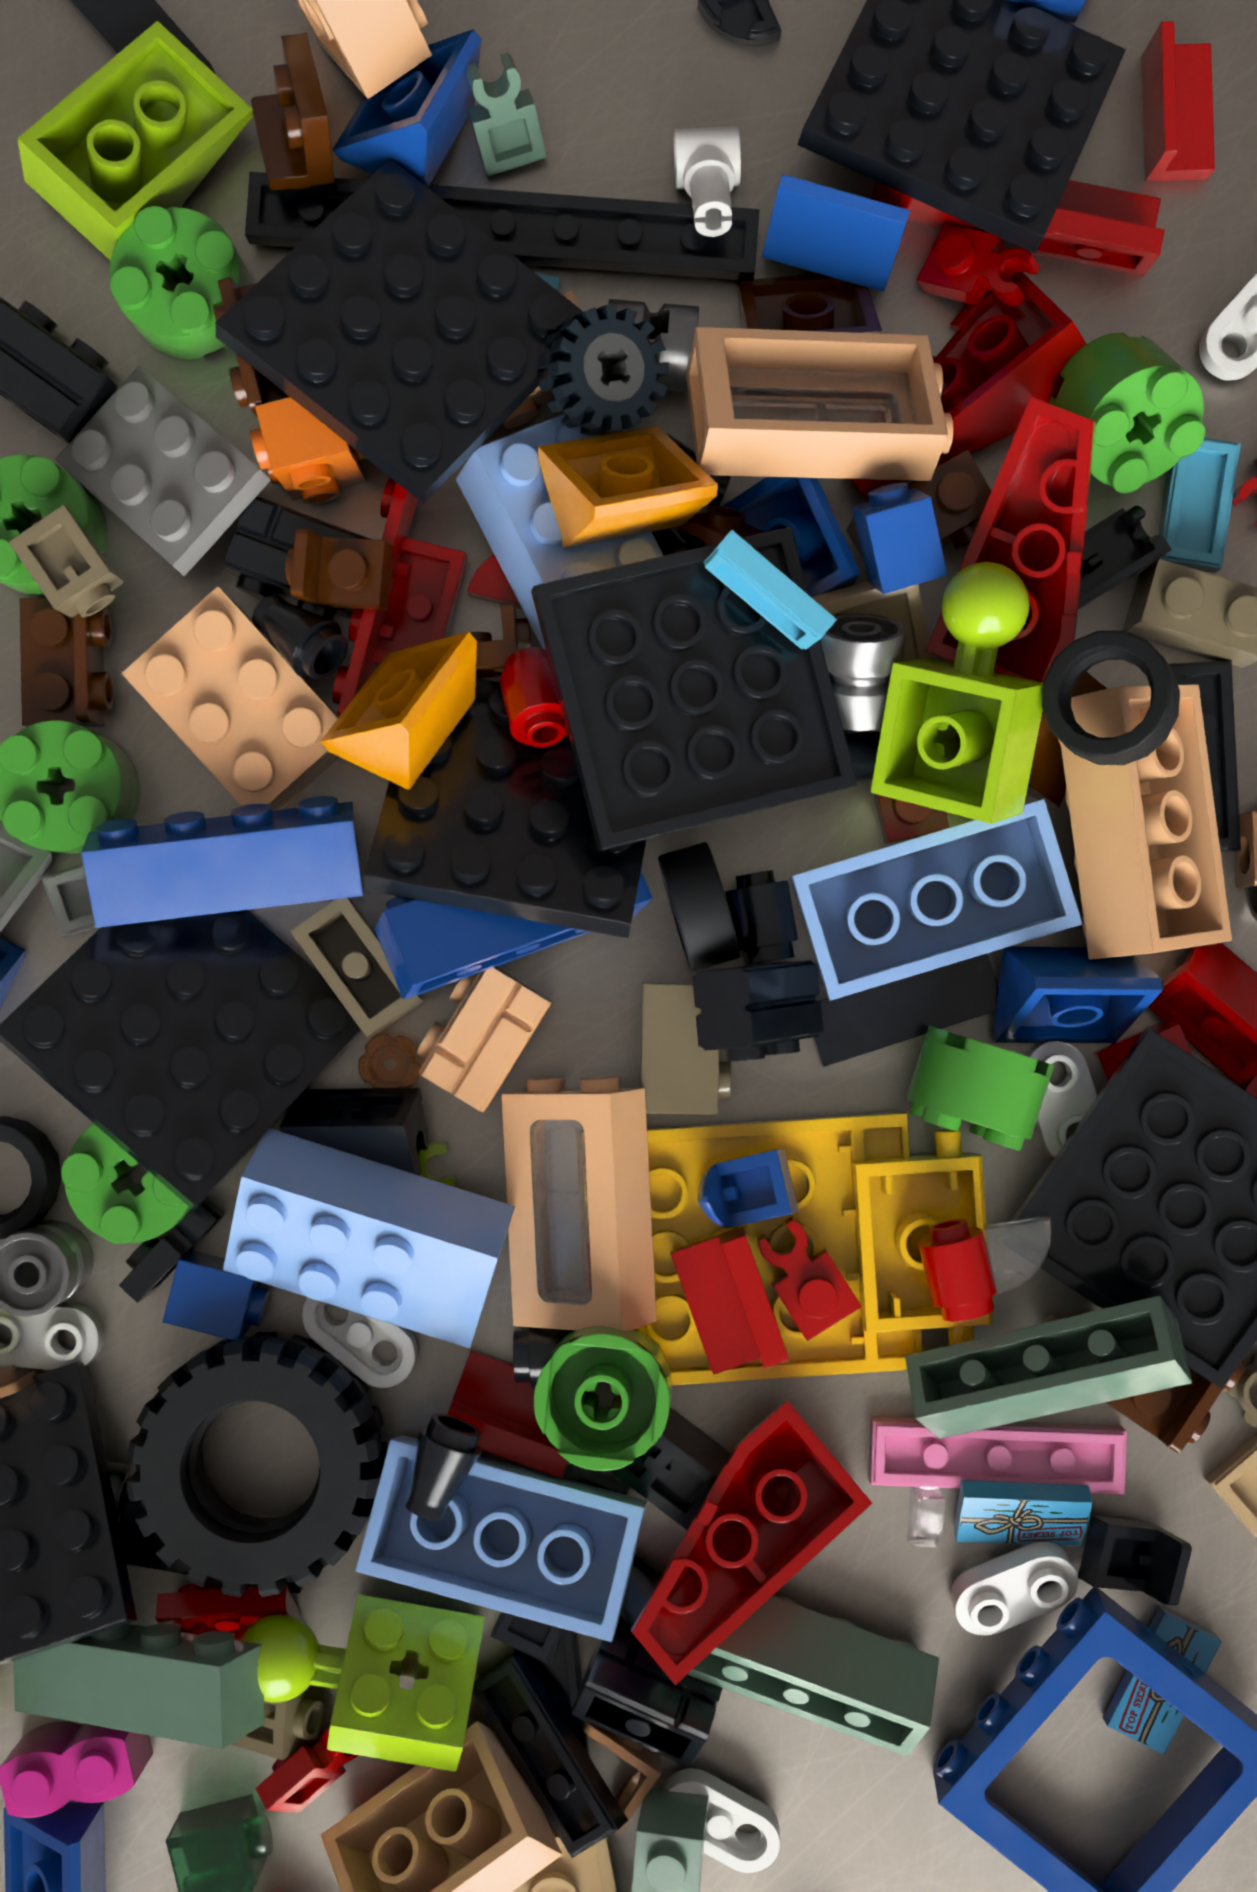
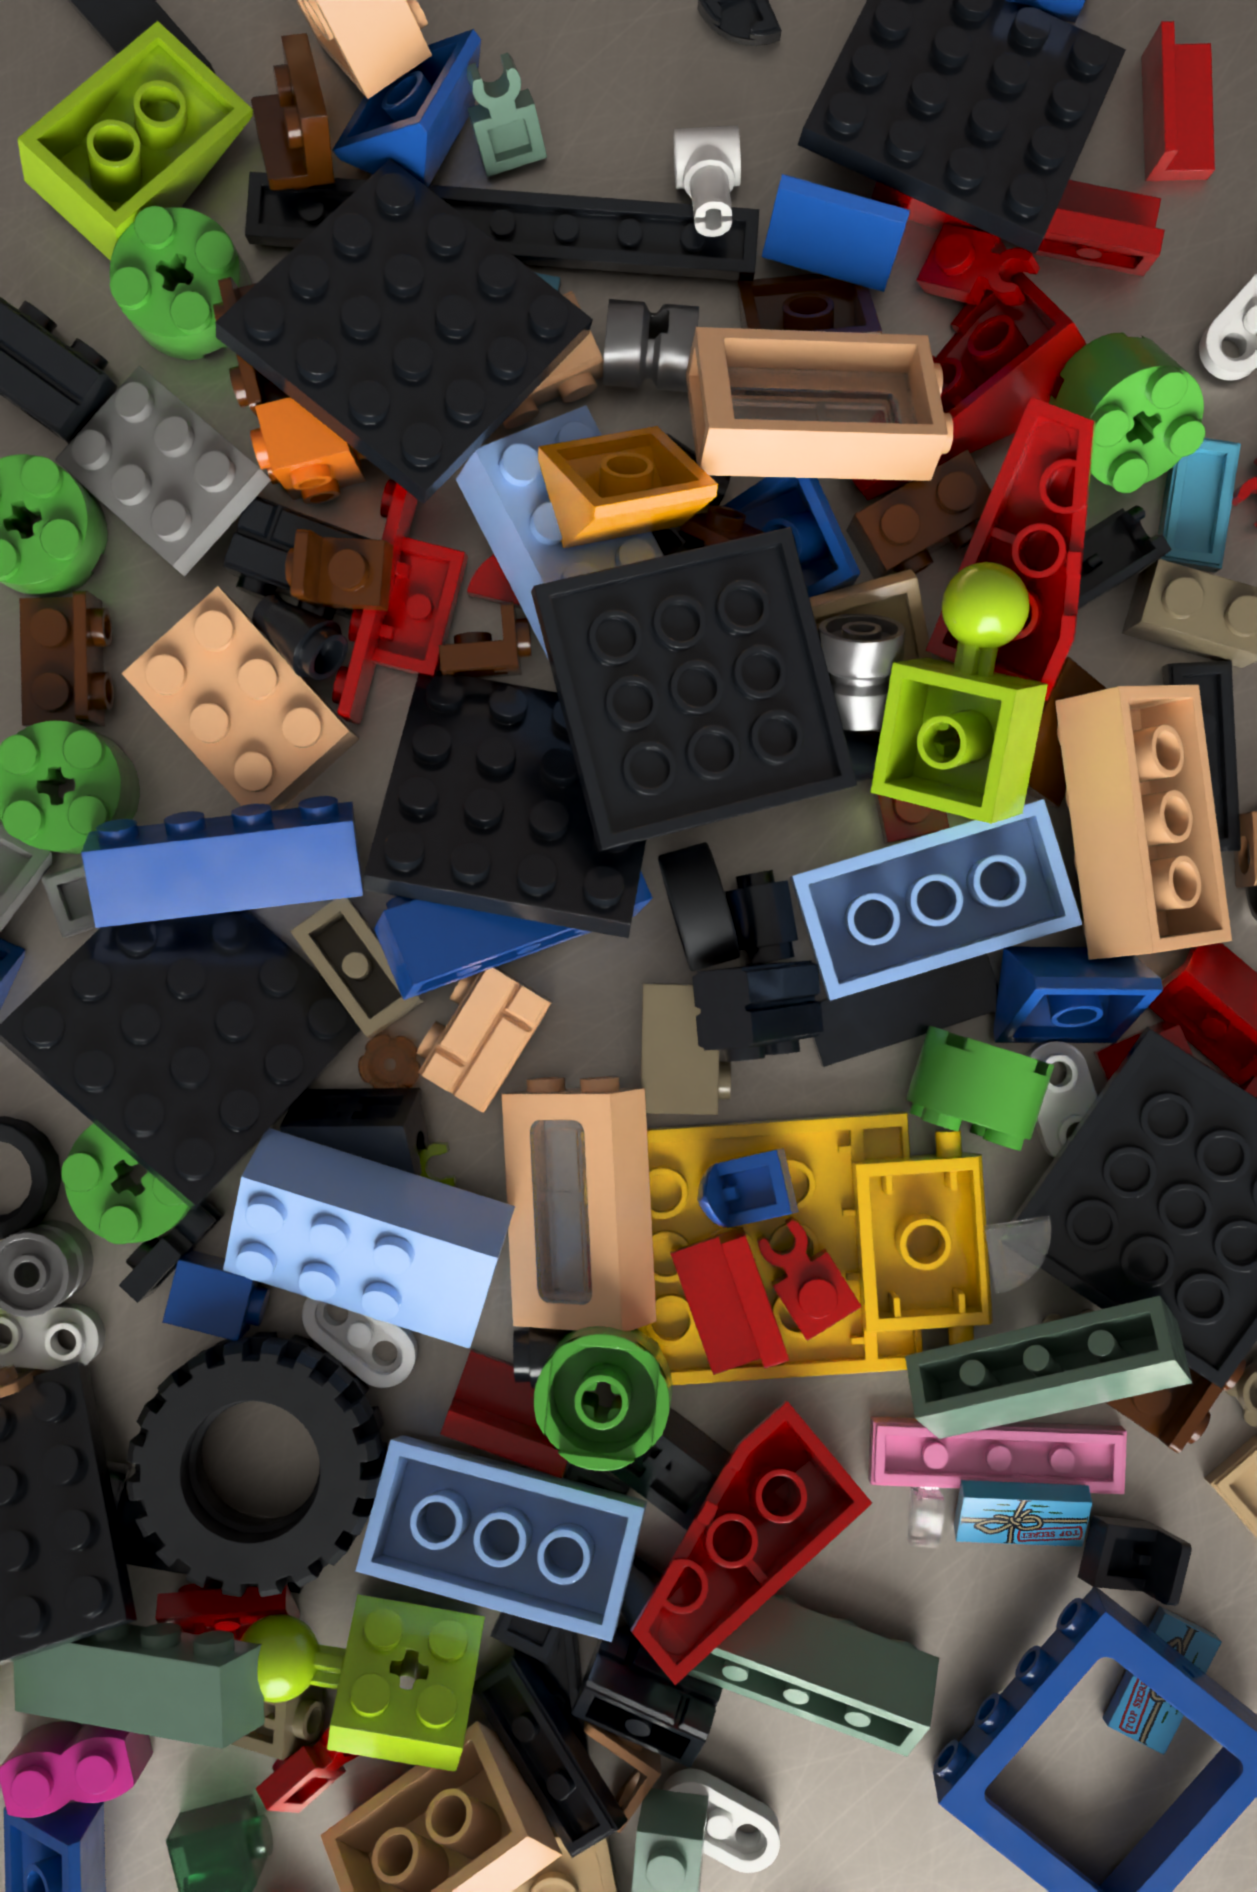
(67, 564): dark tan bracket -> none
(407, 709): light orange slope -> none
(441, 1464): black cone -> none
(532, 698): red brick -> none
(581, 375): black wheel -> none
(769, 591): medium azure tile -> none
(899, 538): blue brick -> none
(958, 1270): red brick -> none
(1013, 1588): white plate -> none
(1080, 657): black tyre -> none

